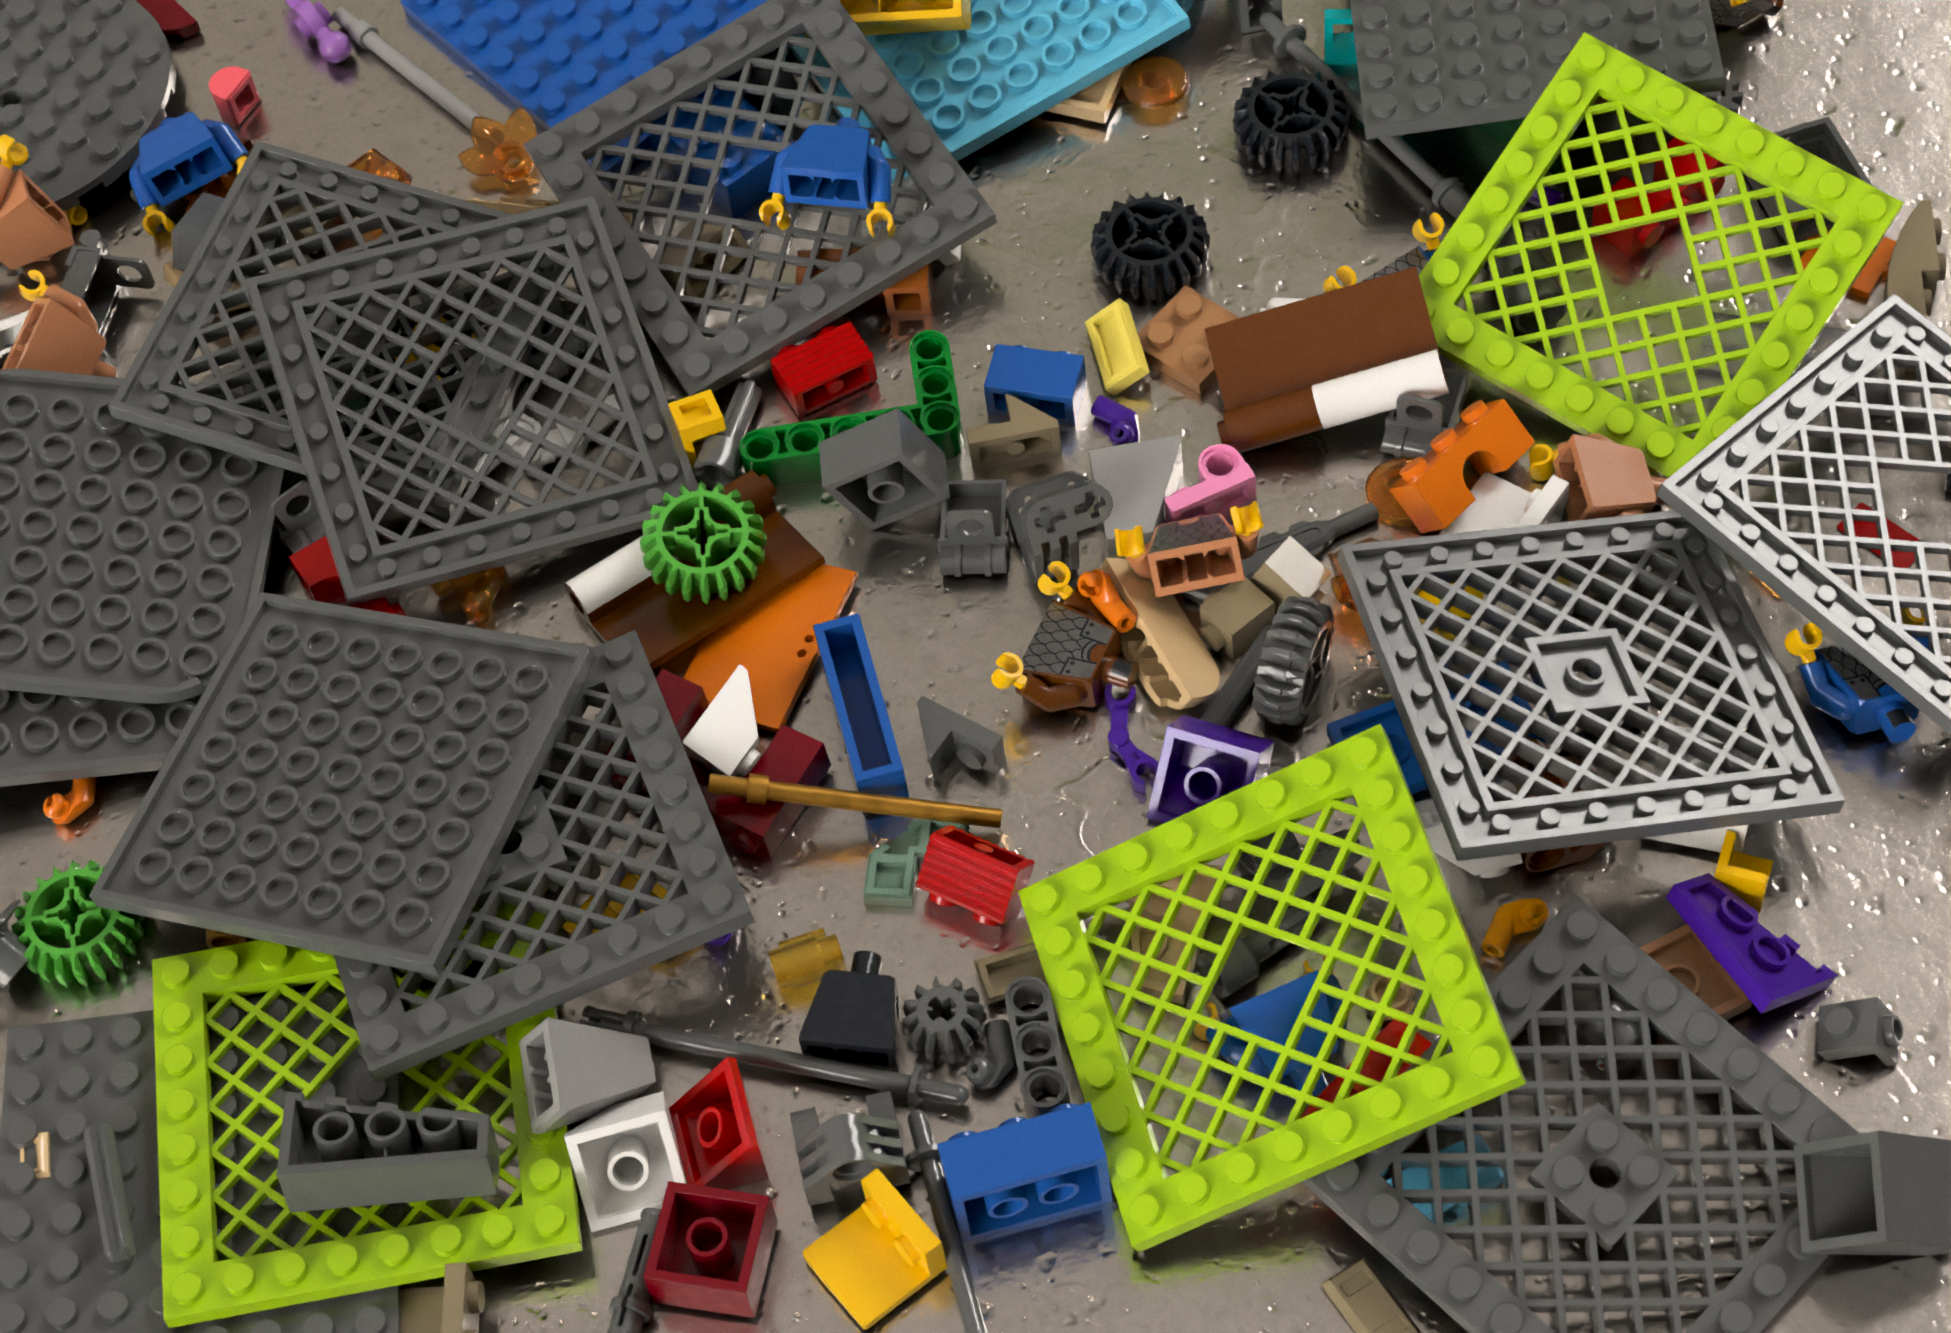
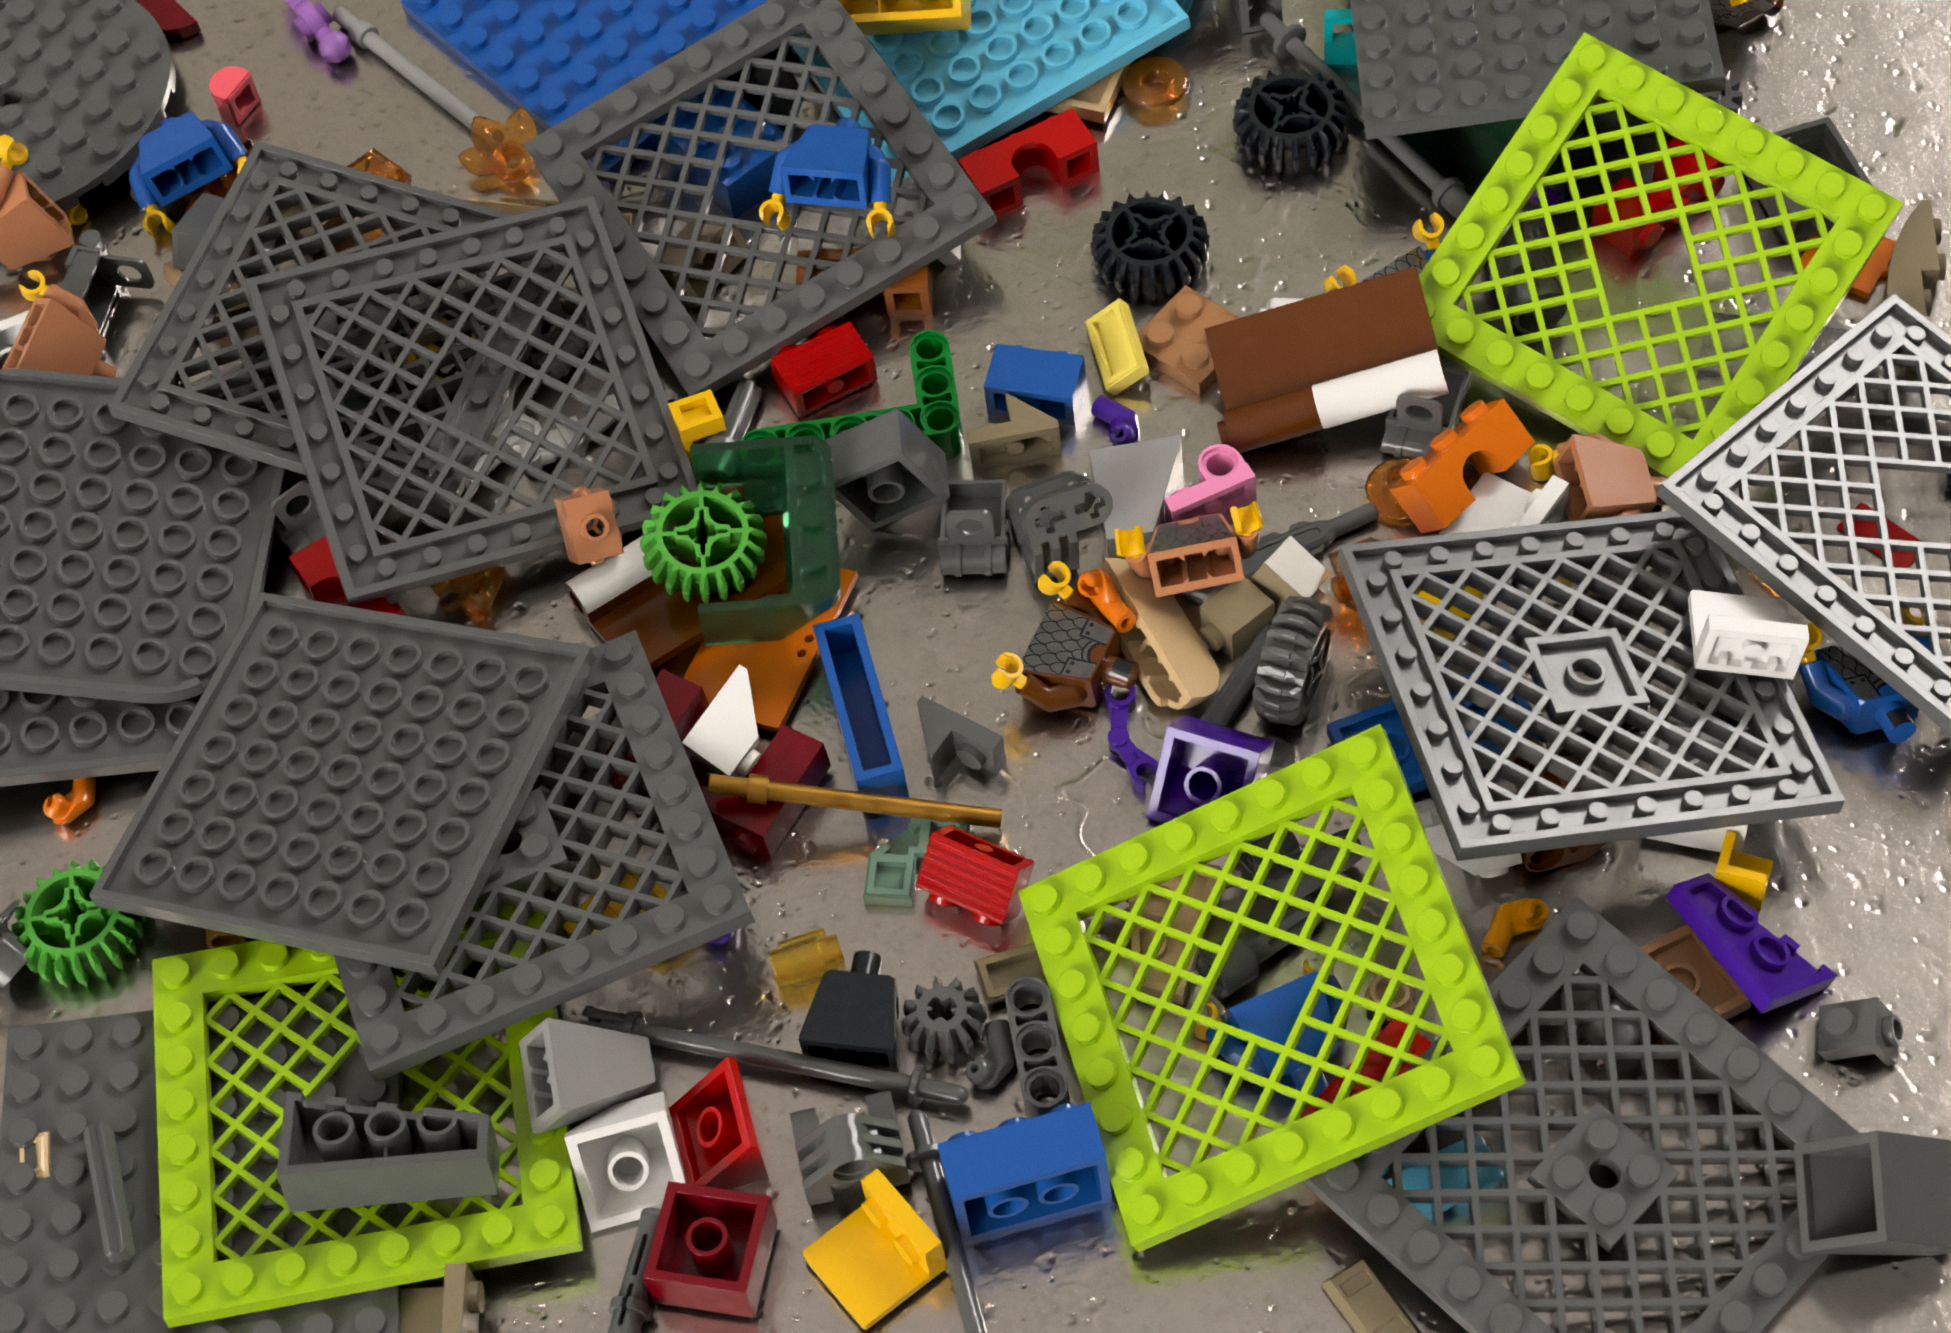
(574, 514): none -> nougat head
(788, 480): none -> clear green windscreen
(1054, 146): none -> red arch
(1745, 635): none -> white bracket

